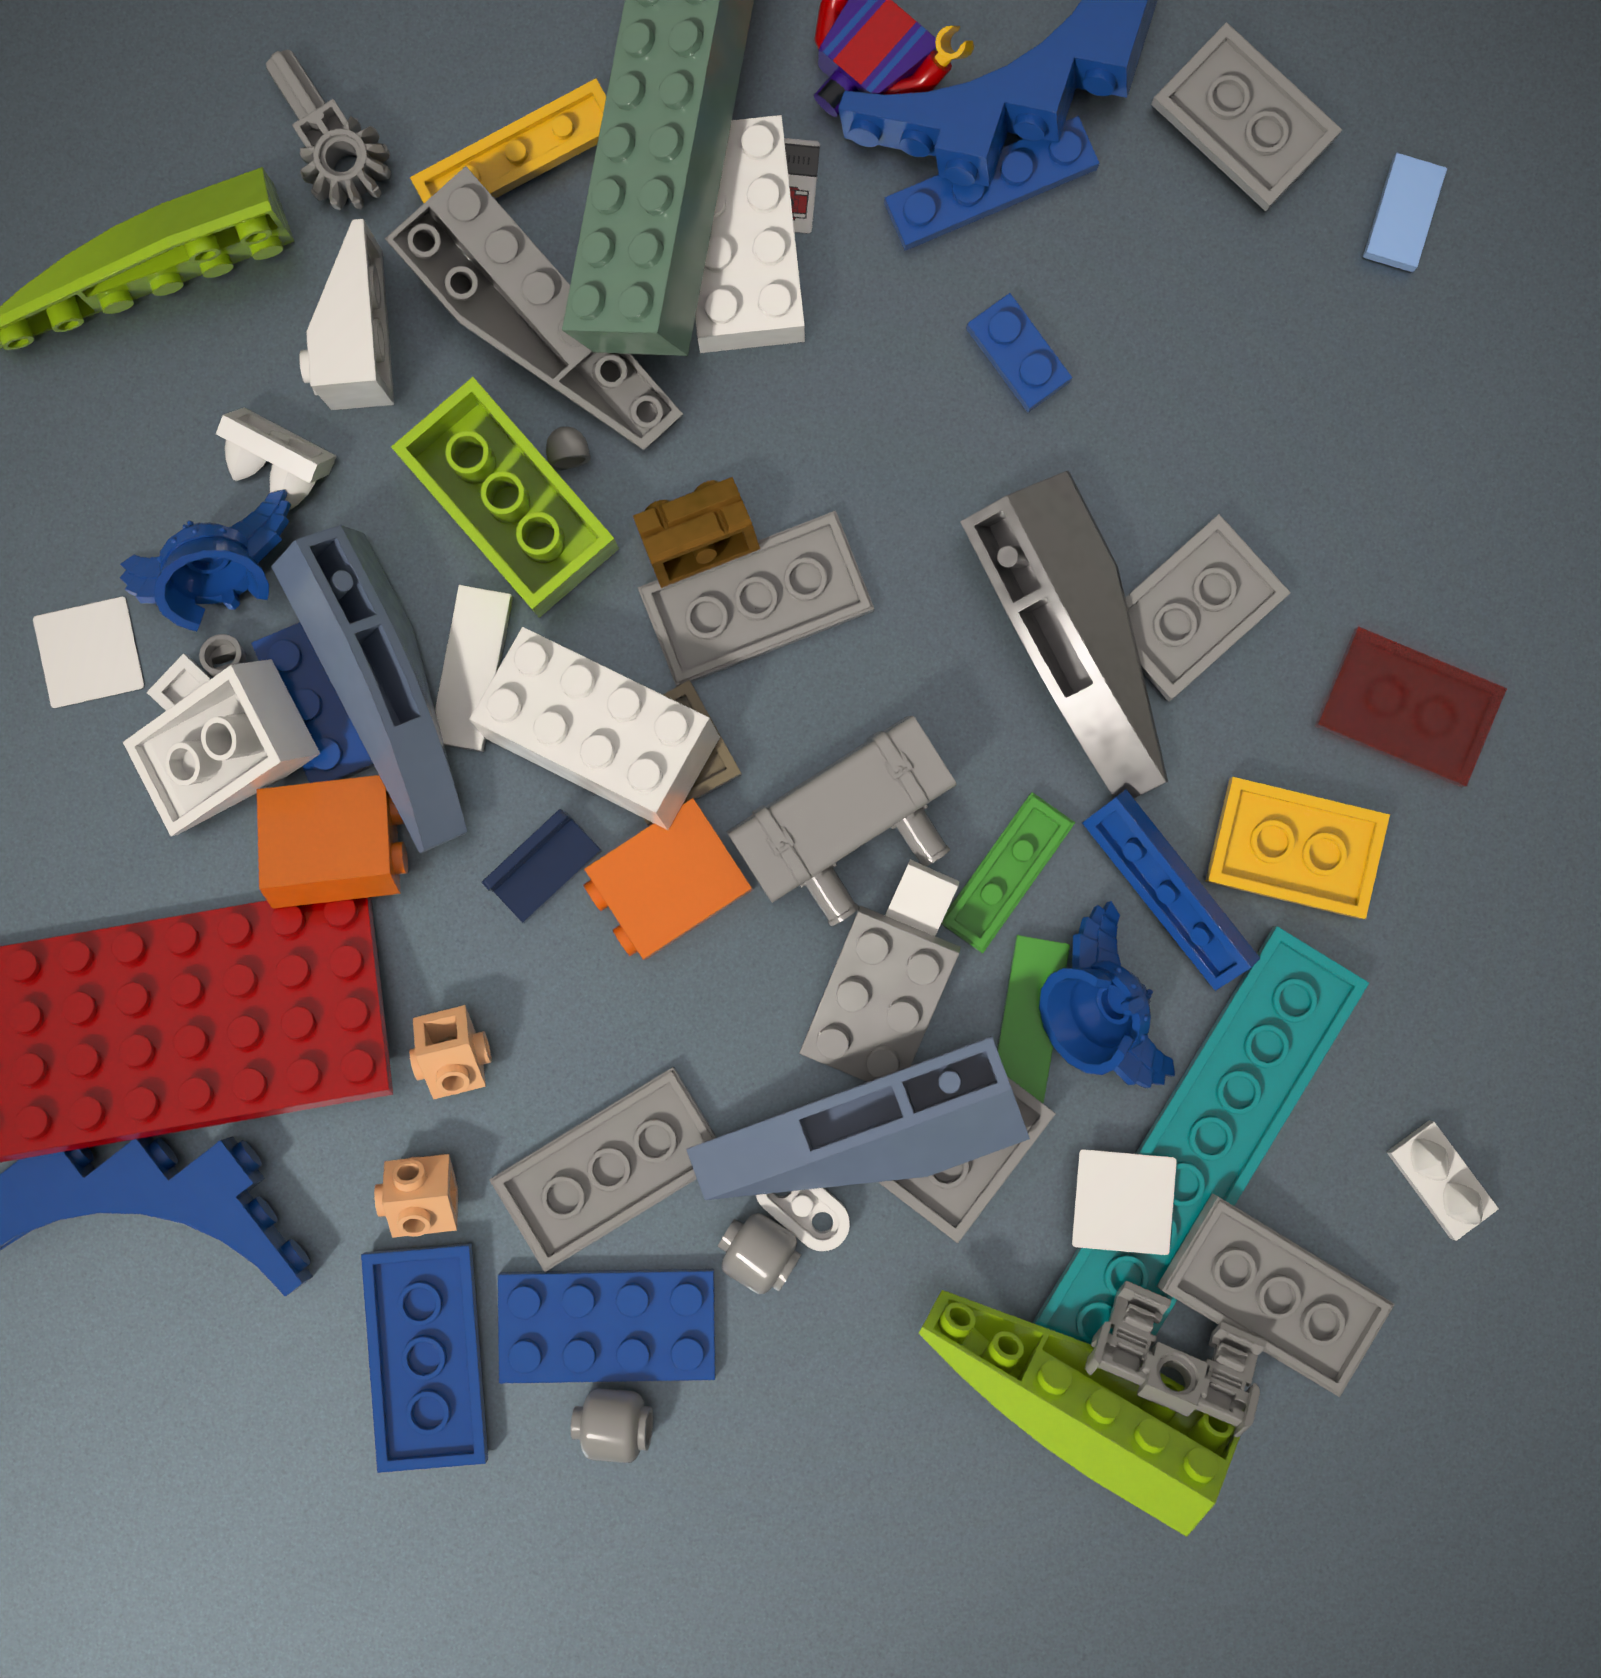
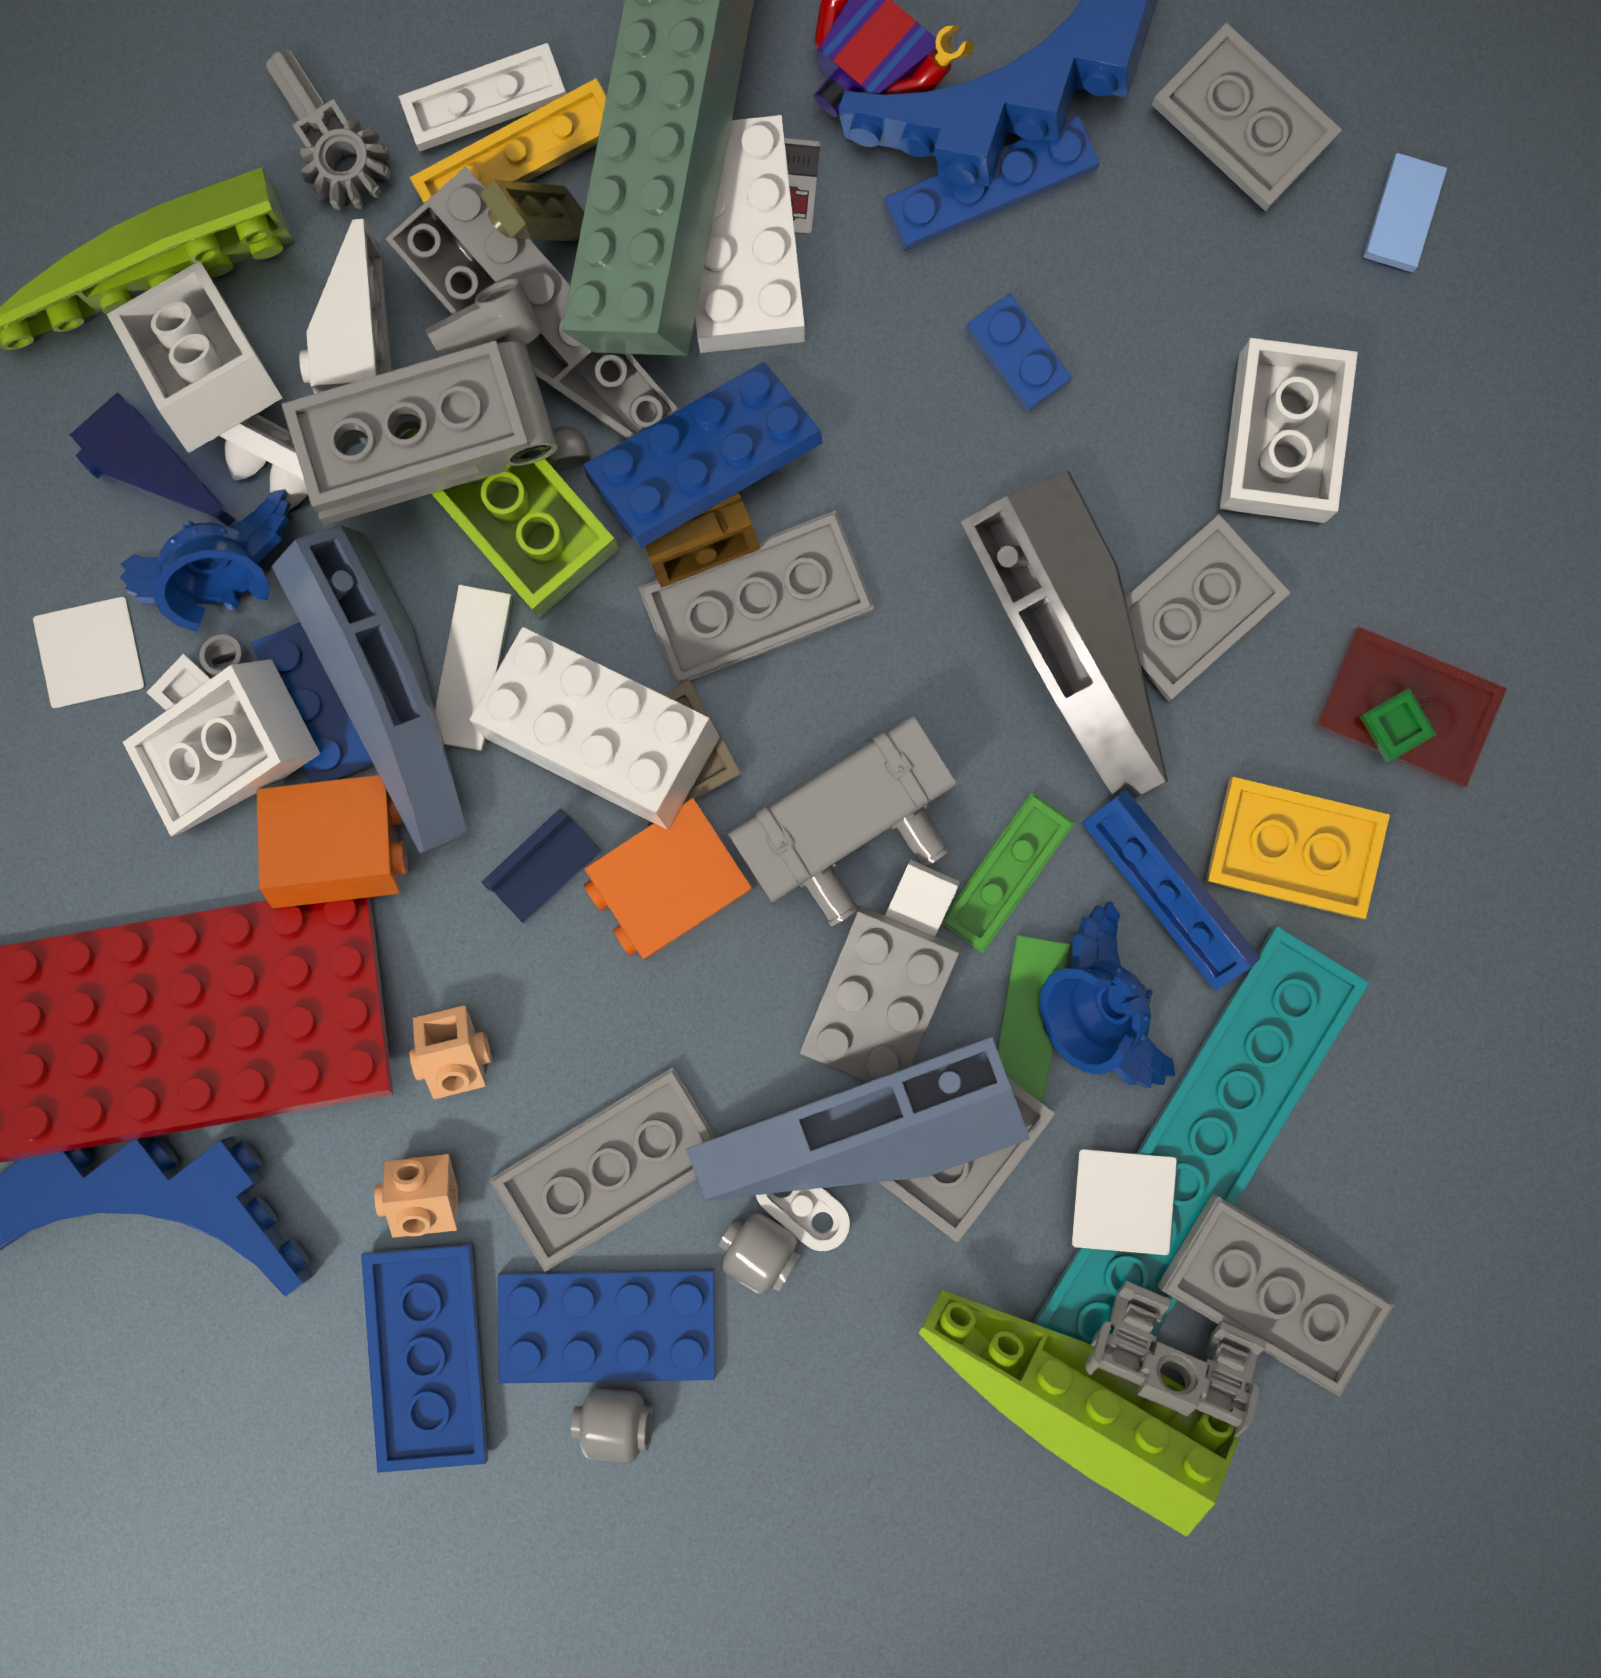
(134, 454): none -> clear blue slope
(193, 357): none -> white brick
(472, 417): none -> light grey hinge
(482, 97): none -> white plate
(498, 314): none -> light grey piece
(533, 210): none -> olive plate
(702, 454): none -> blue plate
(1288, 430): none -> white brick
(1397, 725): none -> green tile
(1442, 1180): white tile -> none

